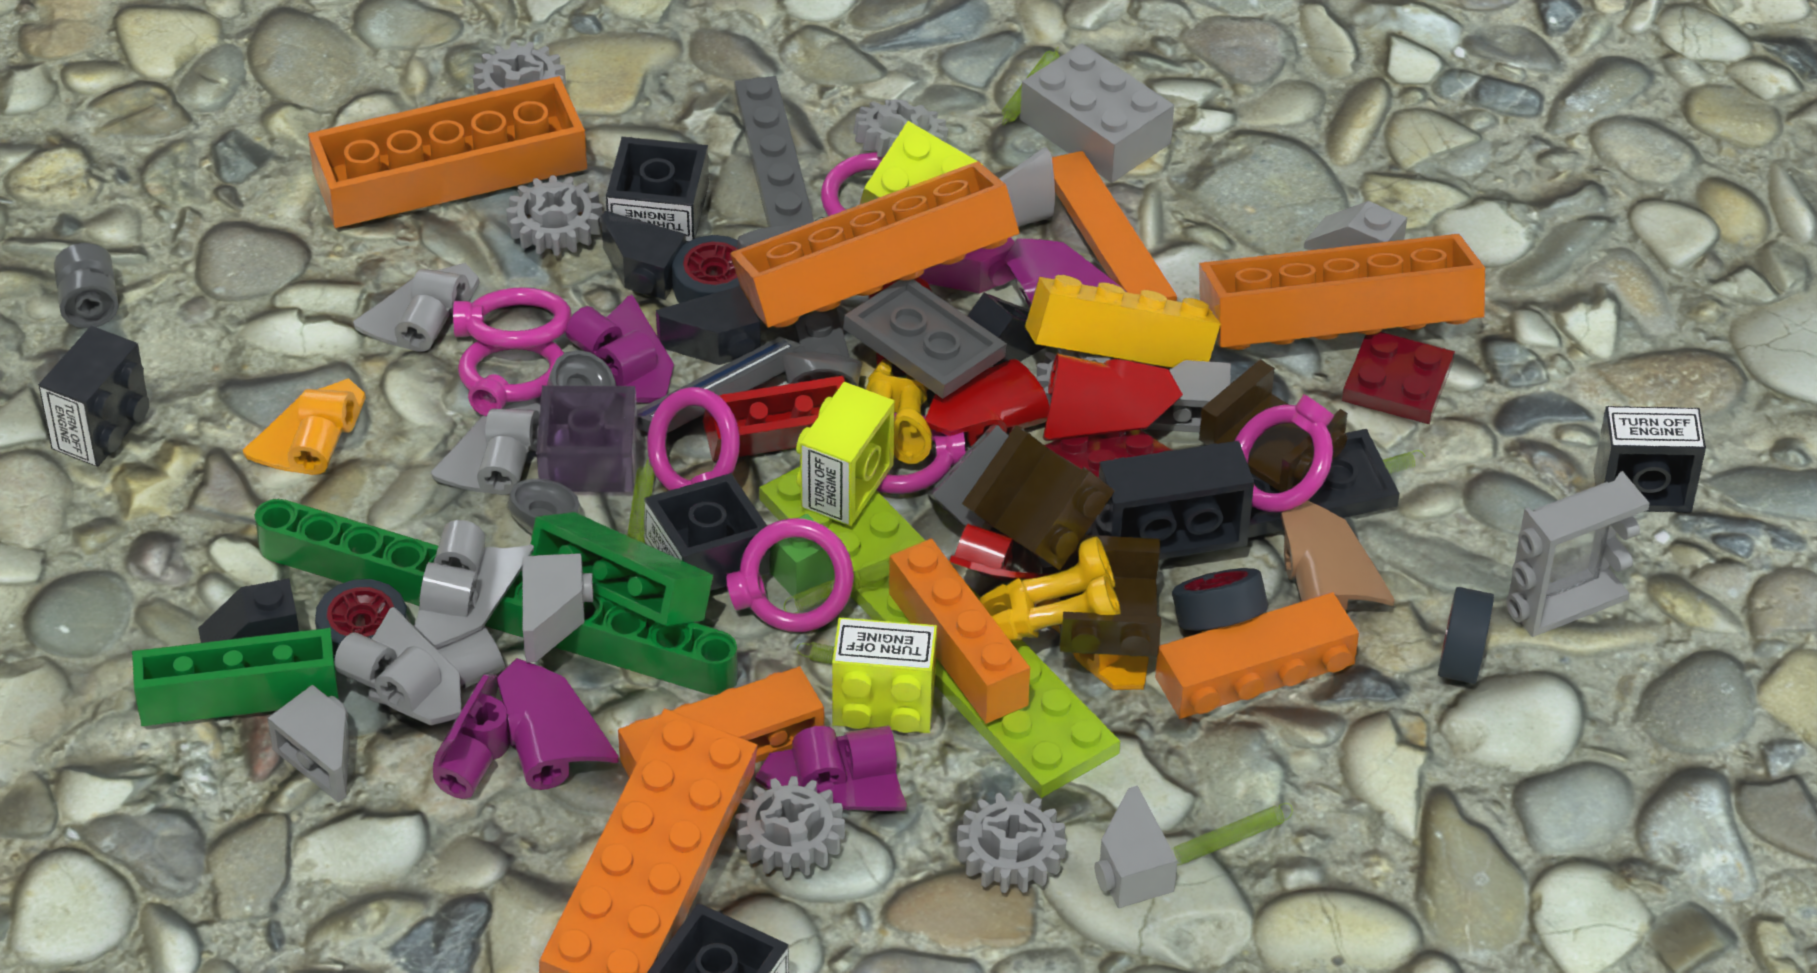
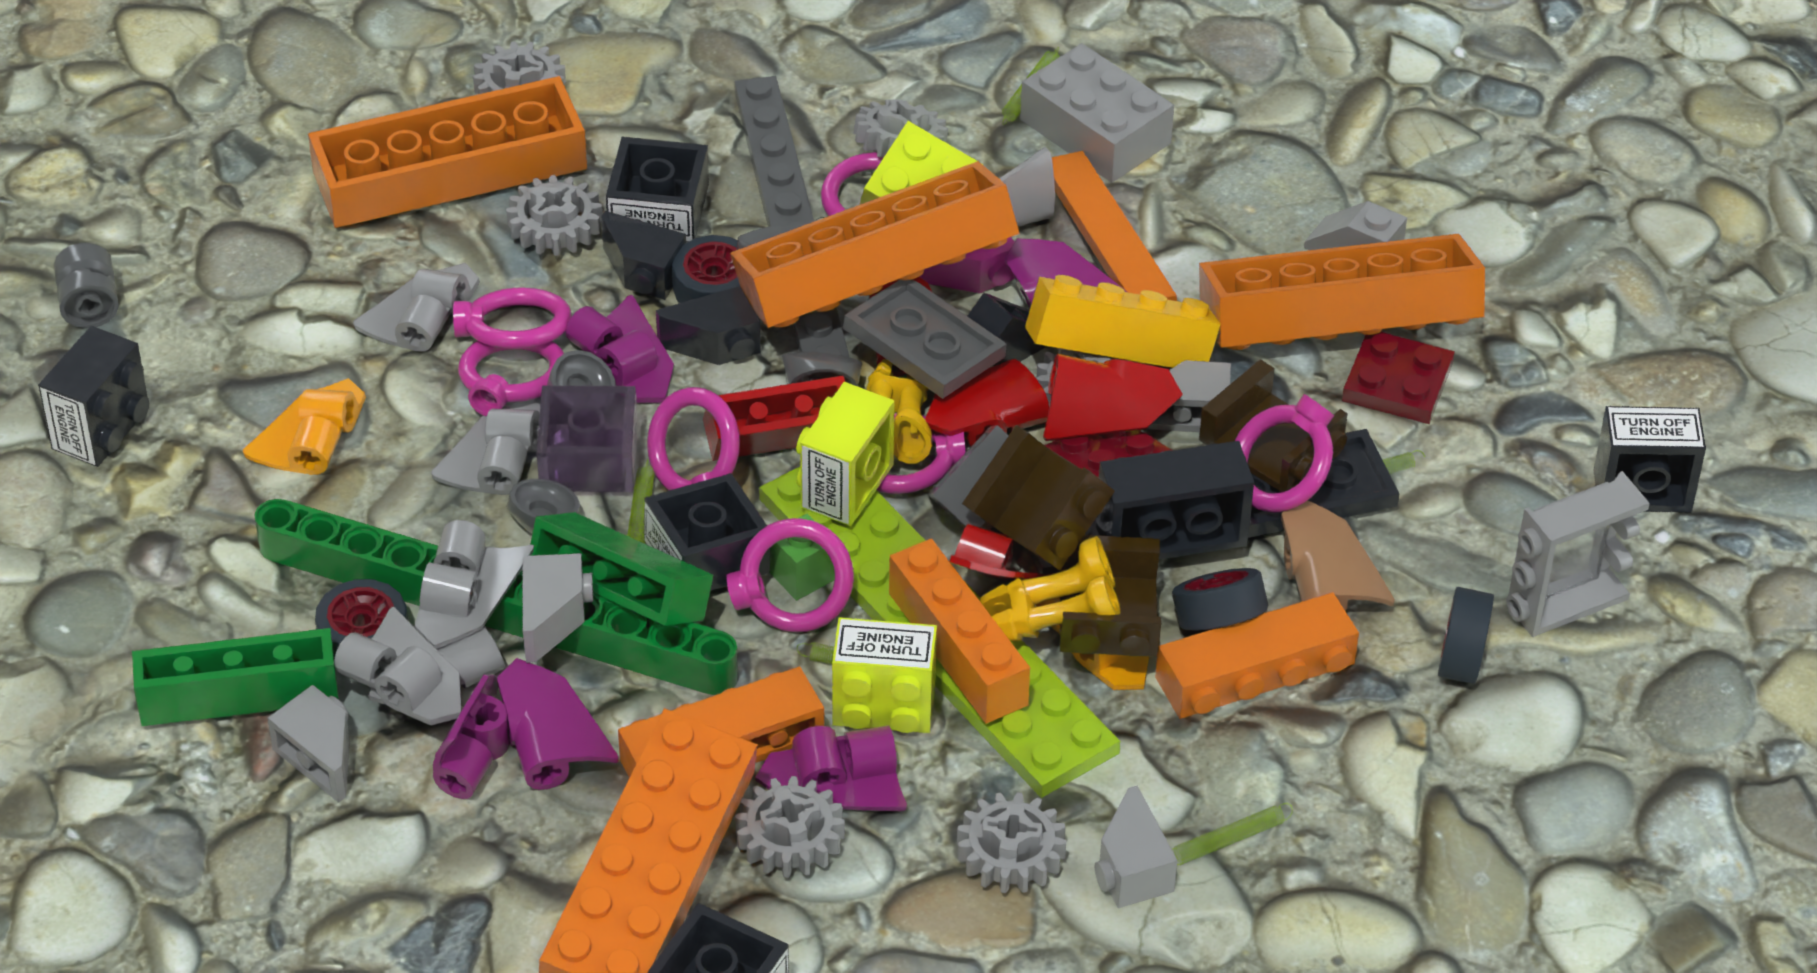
(253, 612): black slope -> none
(737, 376): dark grey tile -> none
(811, 590): lime piece -> none

